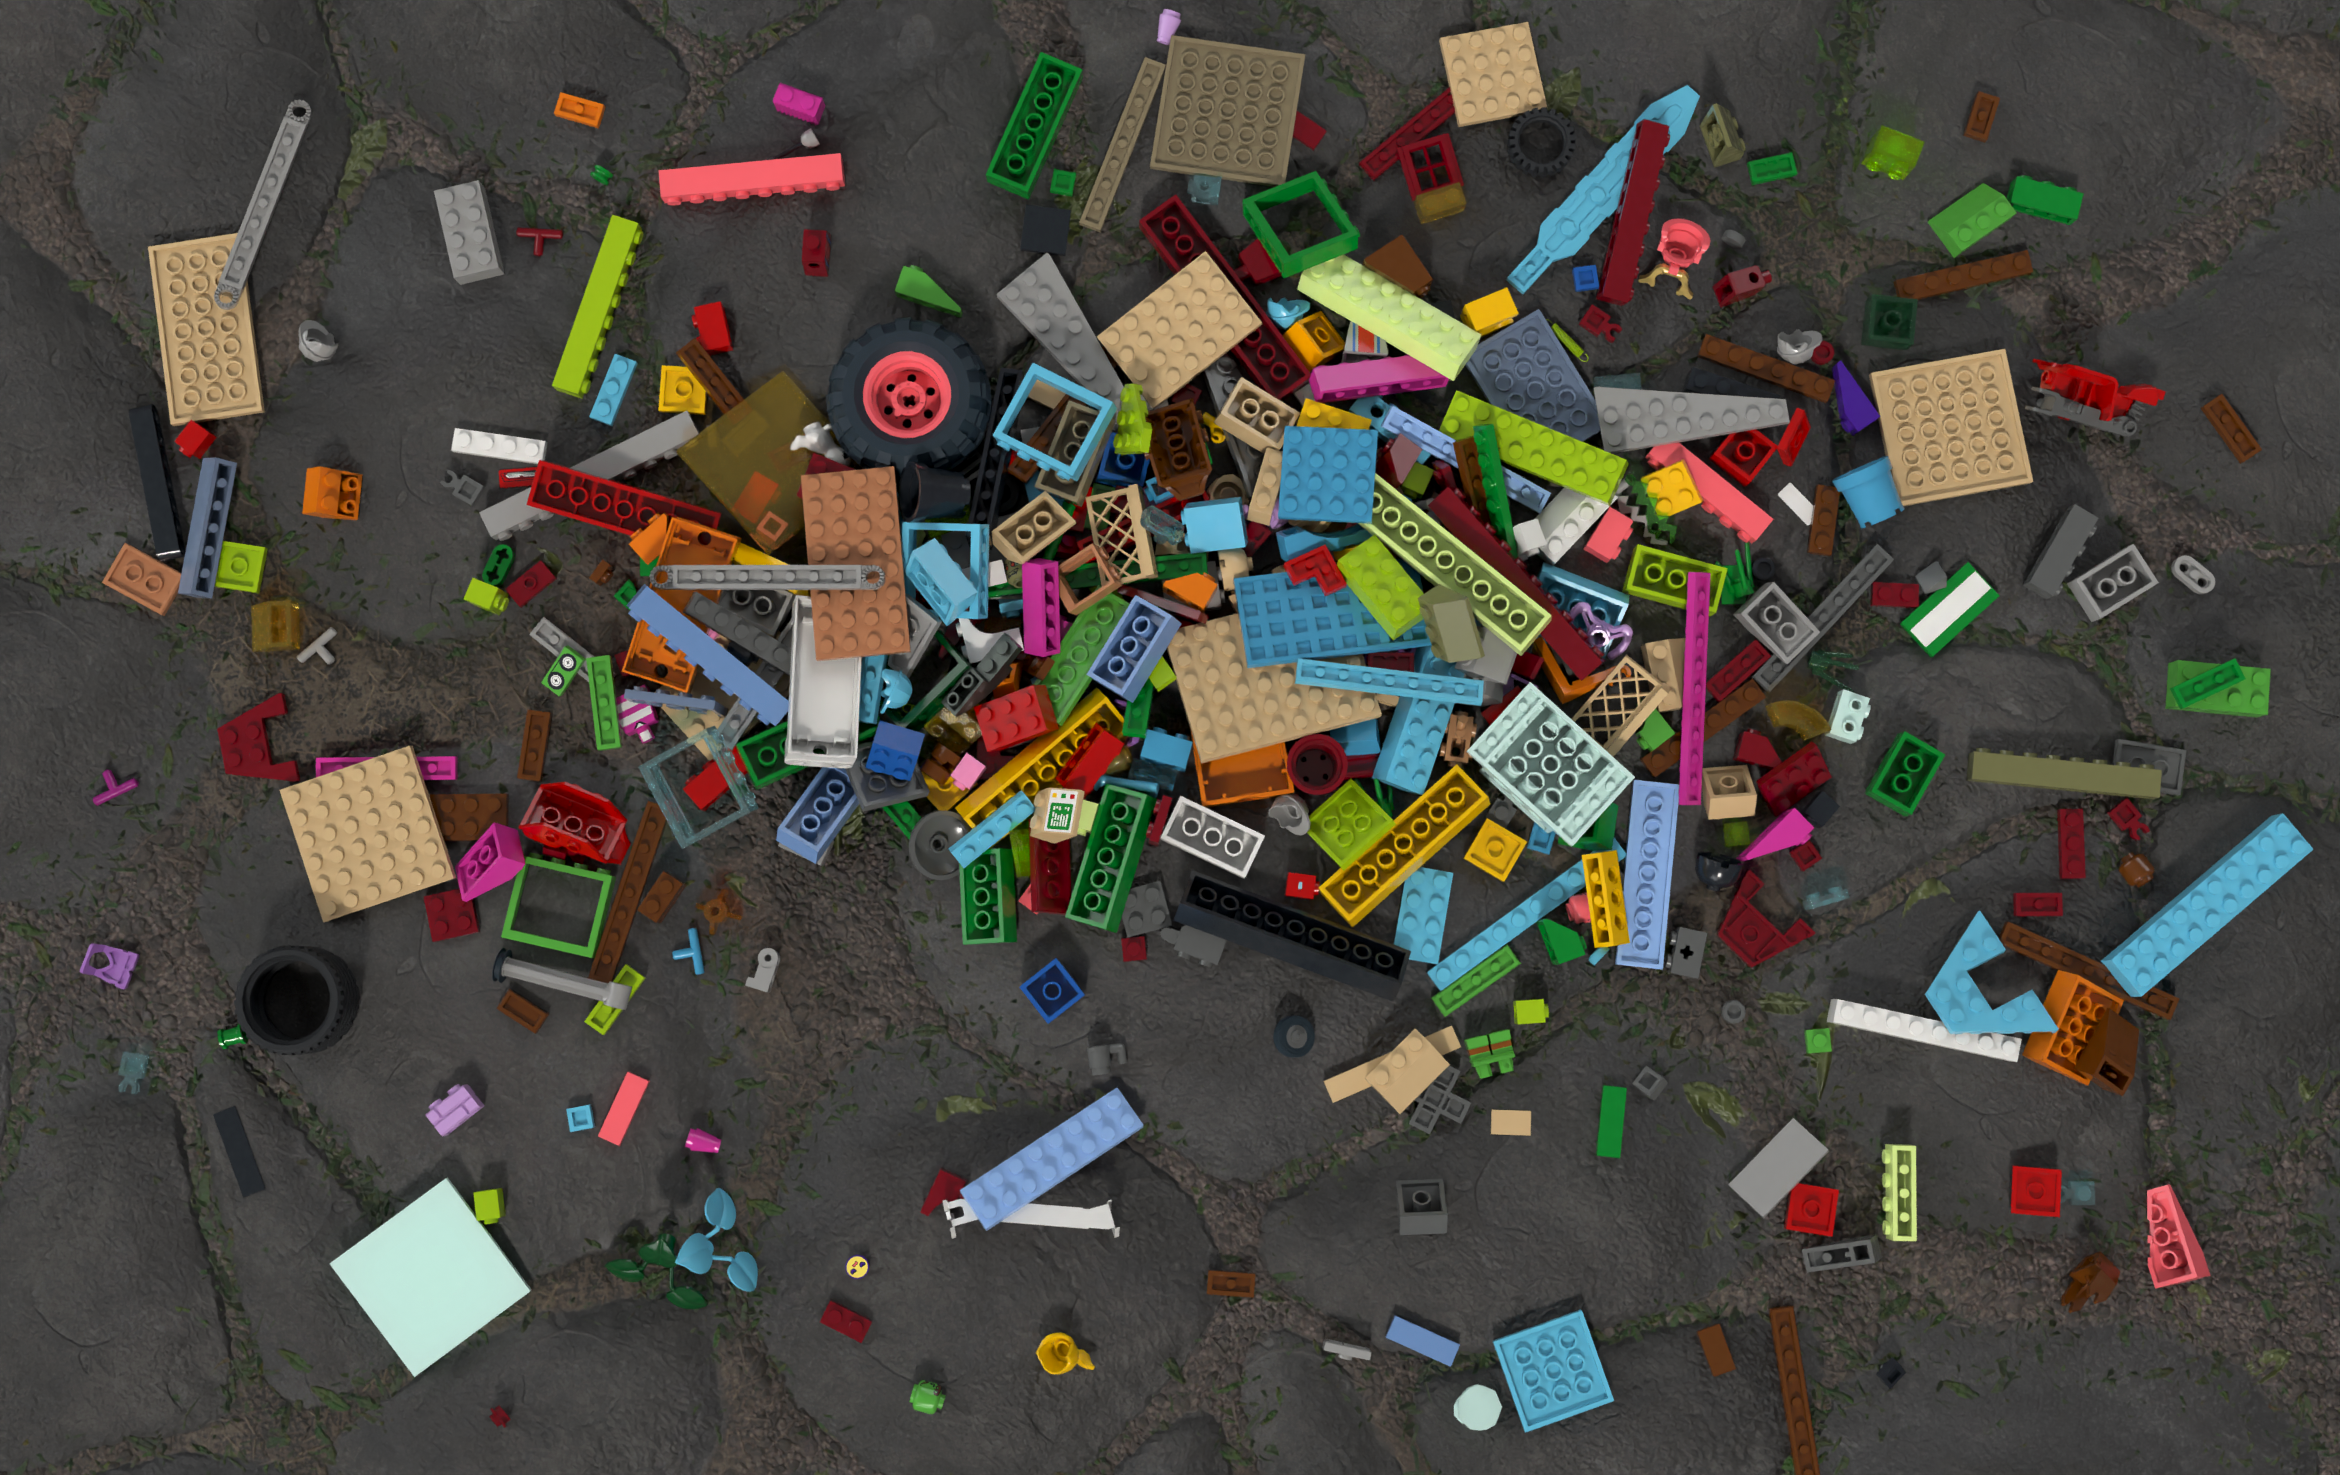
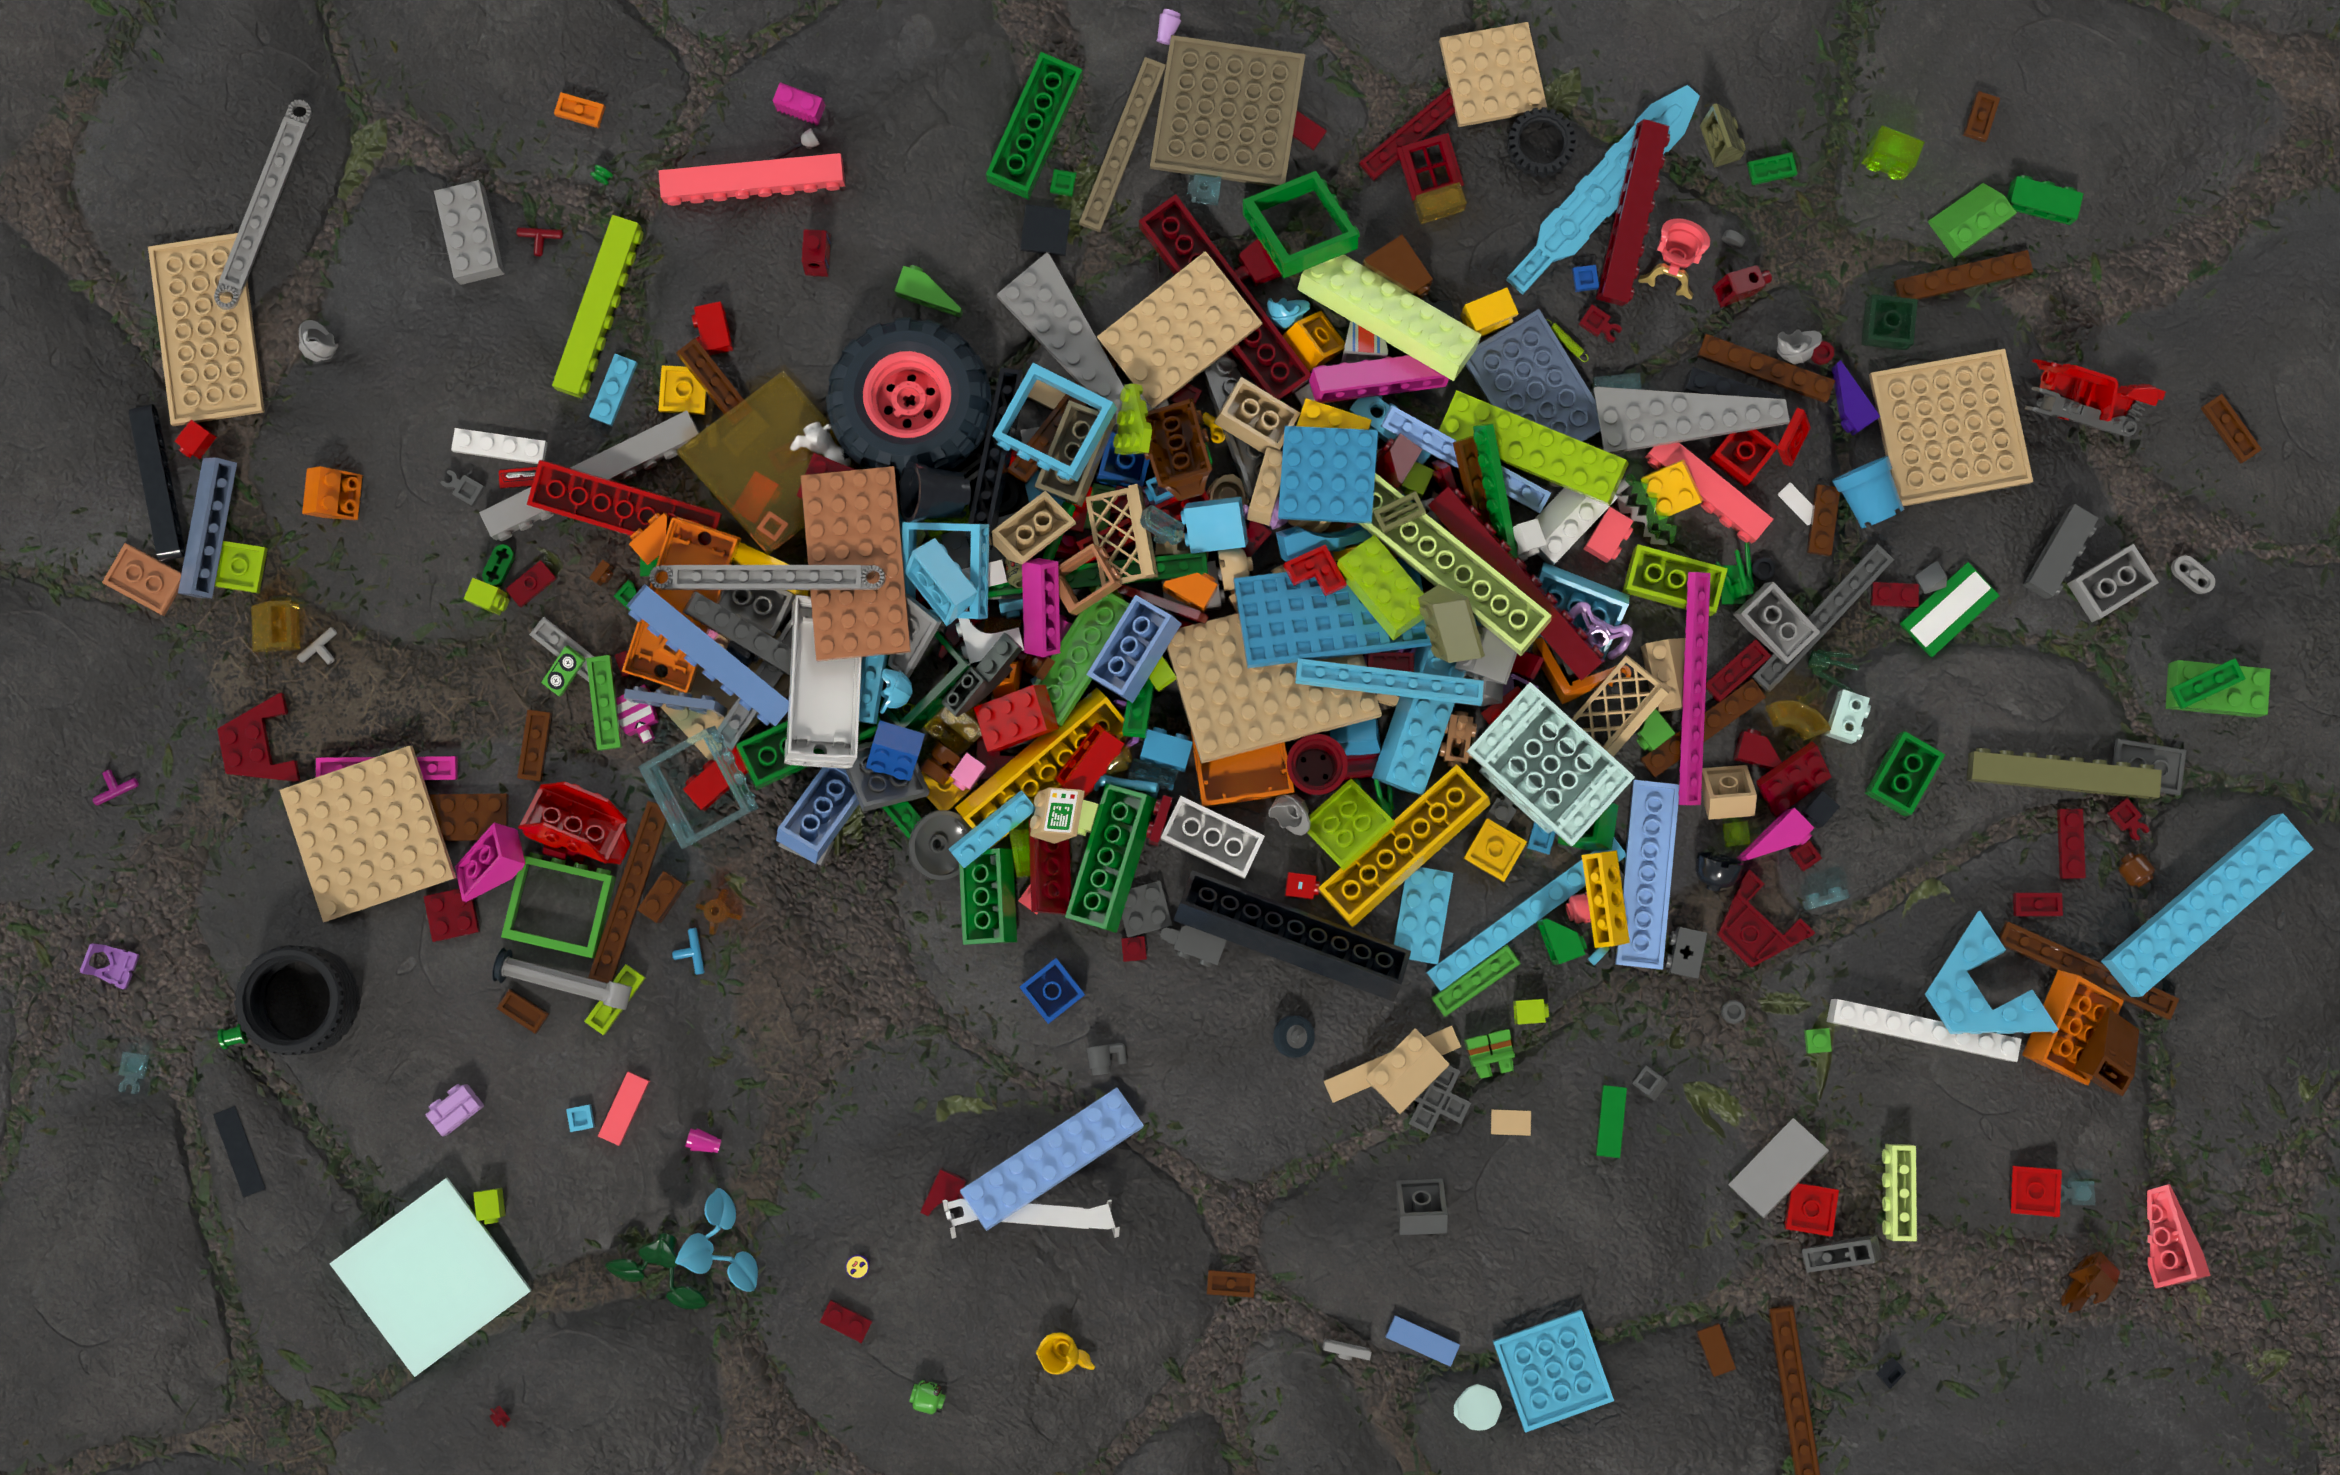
(766, 971): light grey leg -> none
(1413, 496): none -> olive tile

